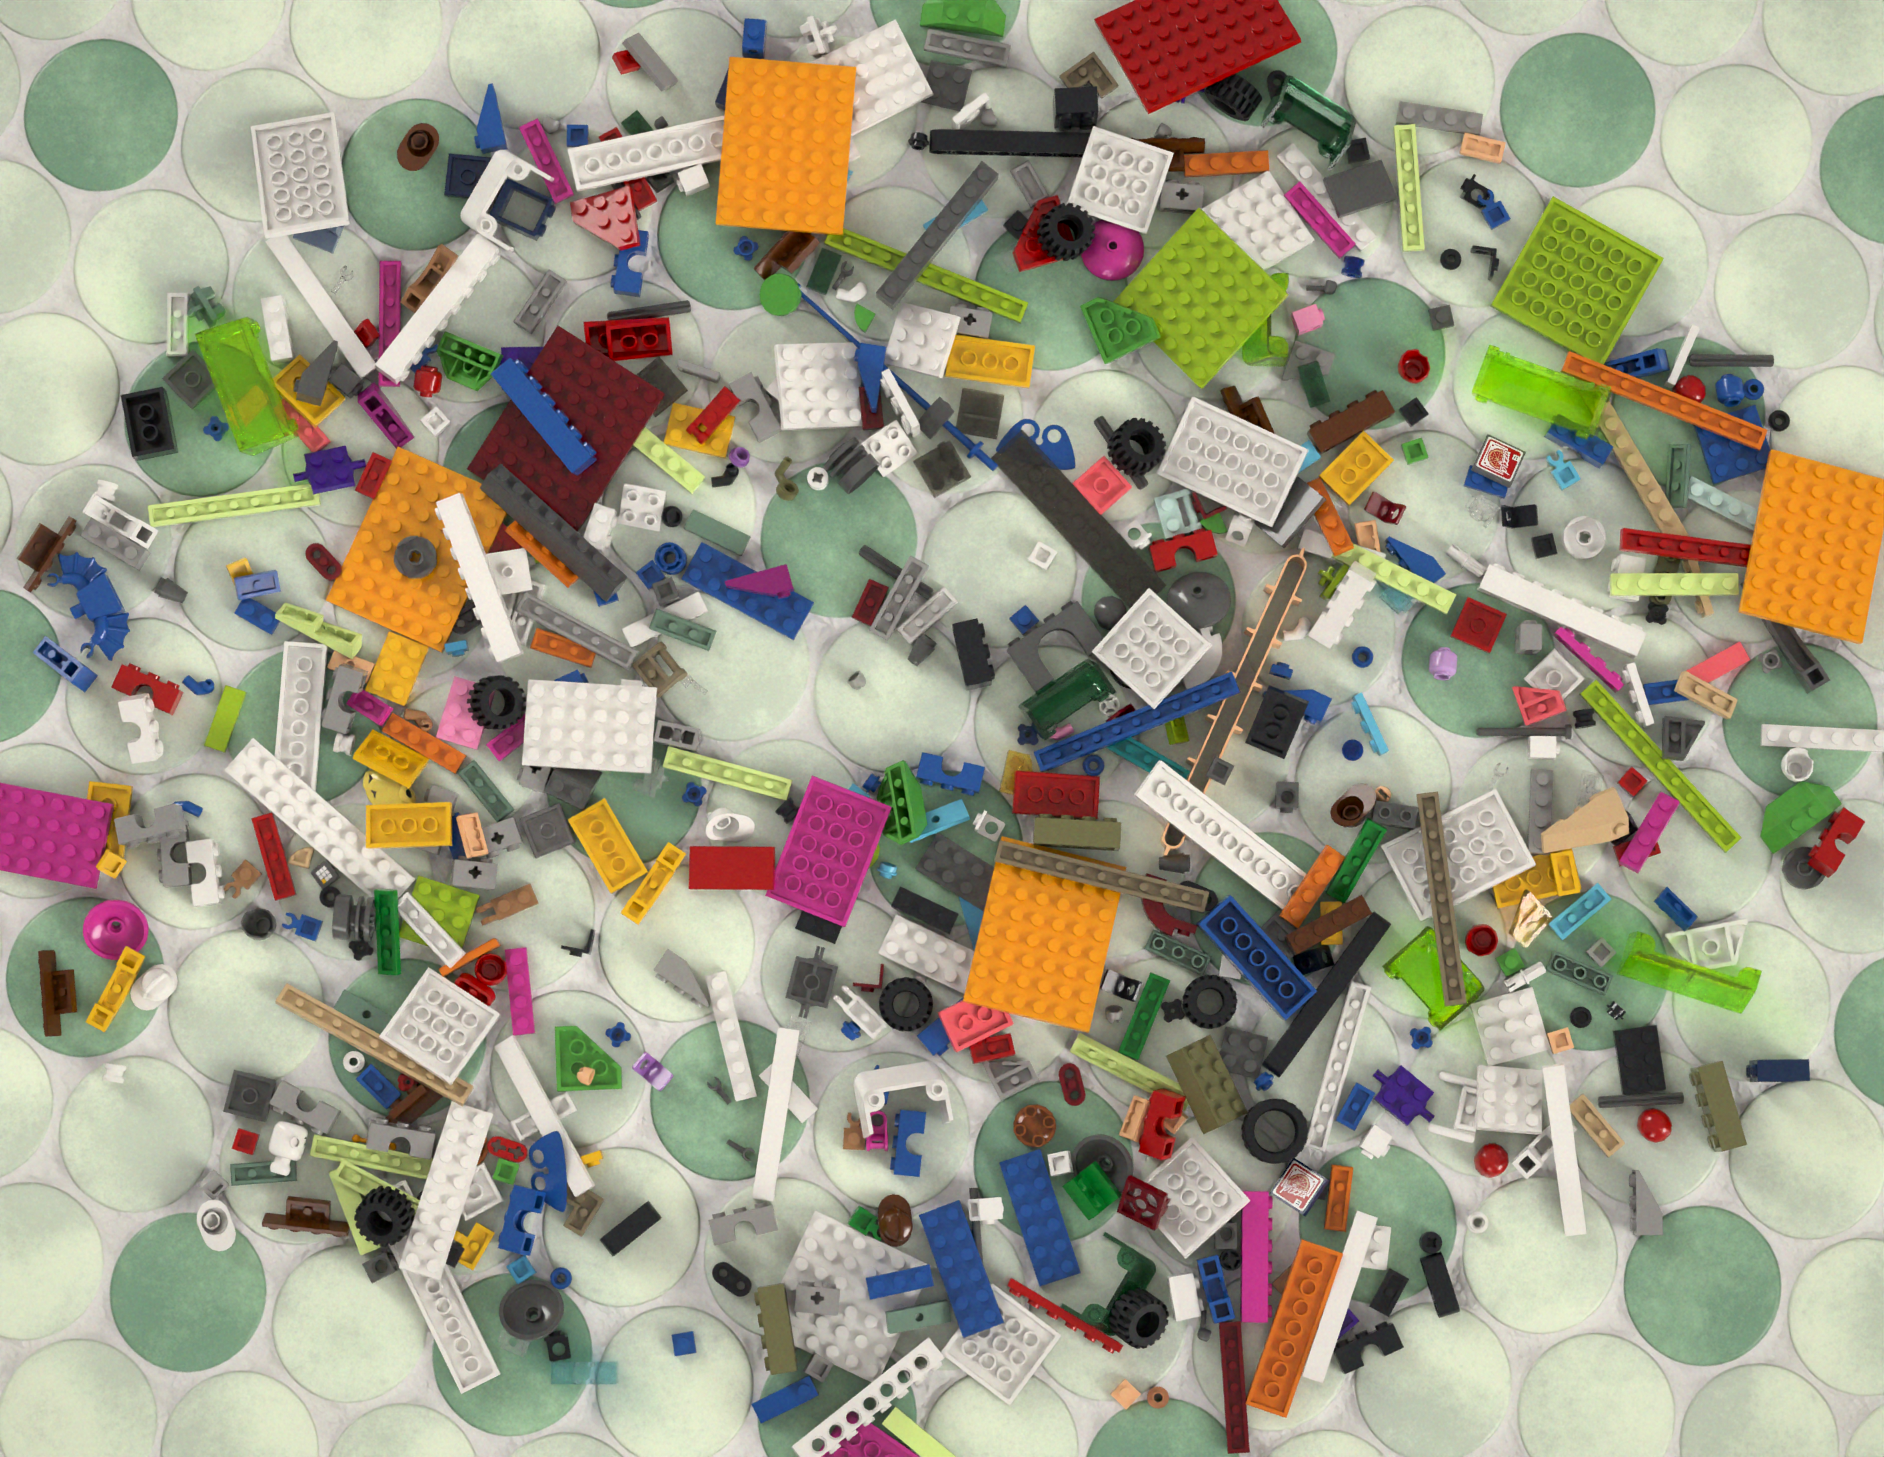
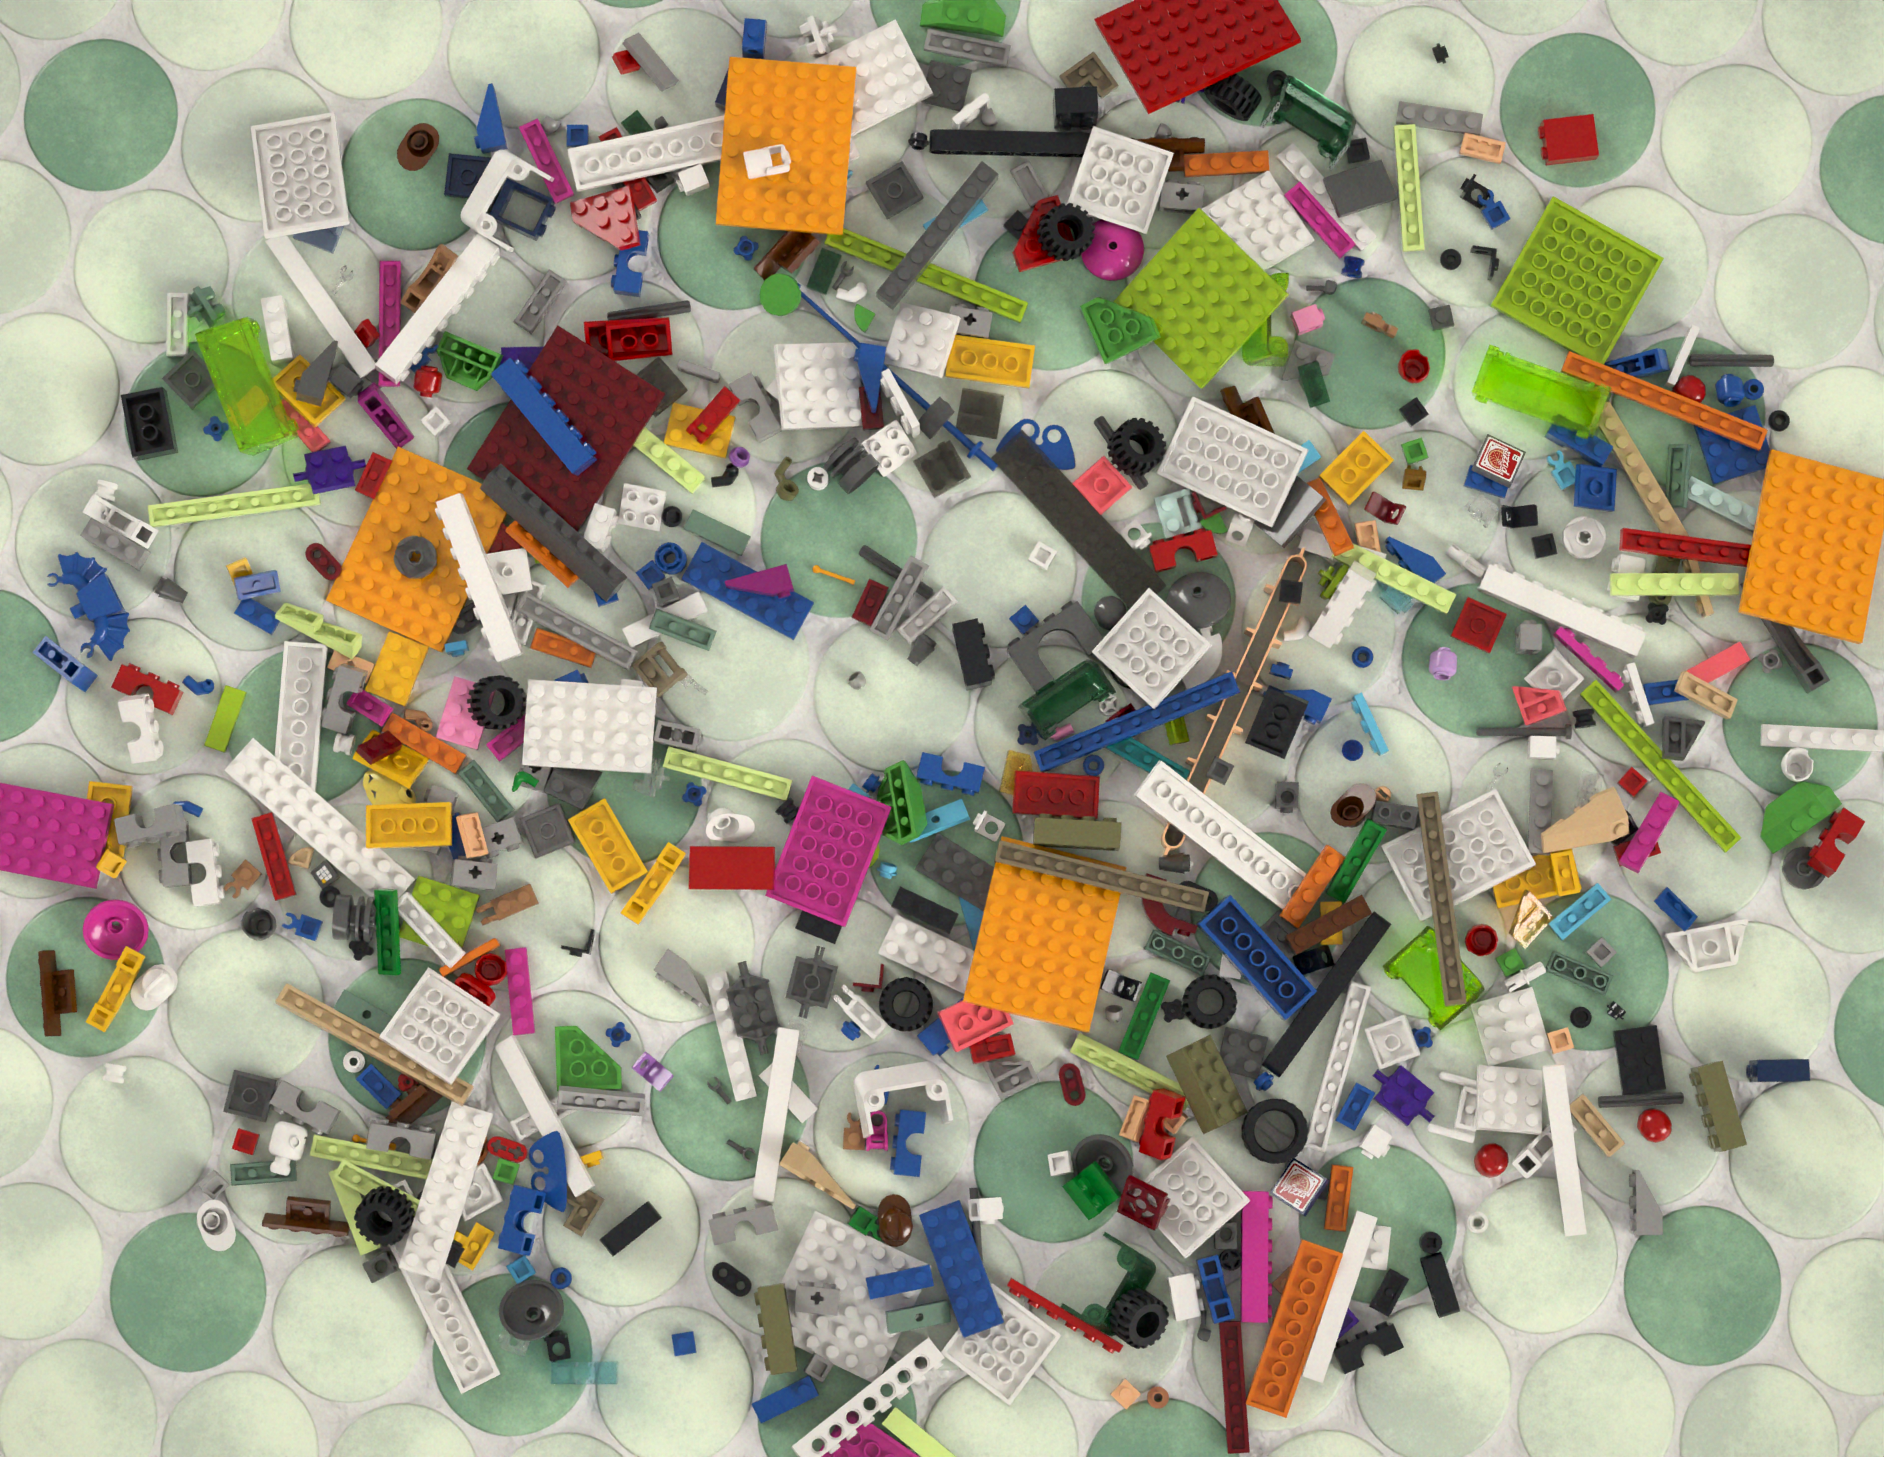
(41, 550): reddish brown bracket -> none
(379, 747): none -> dark red plate
(523, 777): none -> green animal
(585, 1075): light nougat hinge -> none
(600, 1101): none -> light grey plate
(757, 991): none -> dark grey plate
(759, 161): none -> white piece
(807, 1167): none -> tan wedge
(816, 569): none -> light orange hinge
(894, 190): none -> dark grey plate
(1034, 1125): dark orange dish -> none
(1039, 1217): blue plate -> none
(1290, 591): none -> black plate
(1350, 422): reddish brown brick -> none
(1376, 323): none -> medium nougat plate
(1392, 1042): none -> white plate
(1414, 479): none -> pearl gold tile
(1440, 53): none -> black plate
(1568, 139): none -> red brick
(1595, 487): none -> blue tile
(1685, 978): clear neon green windscreen -> none

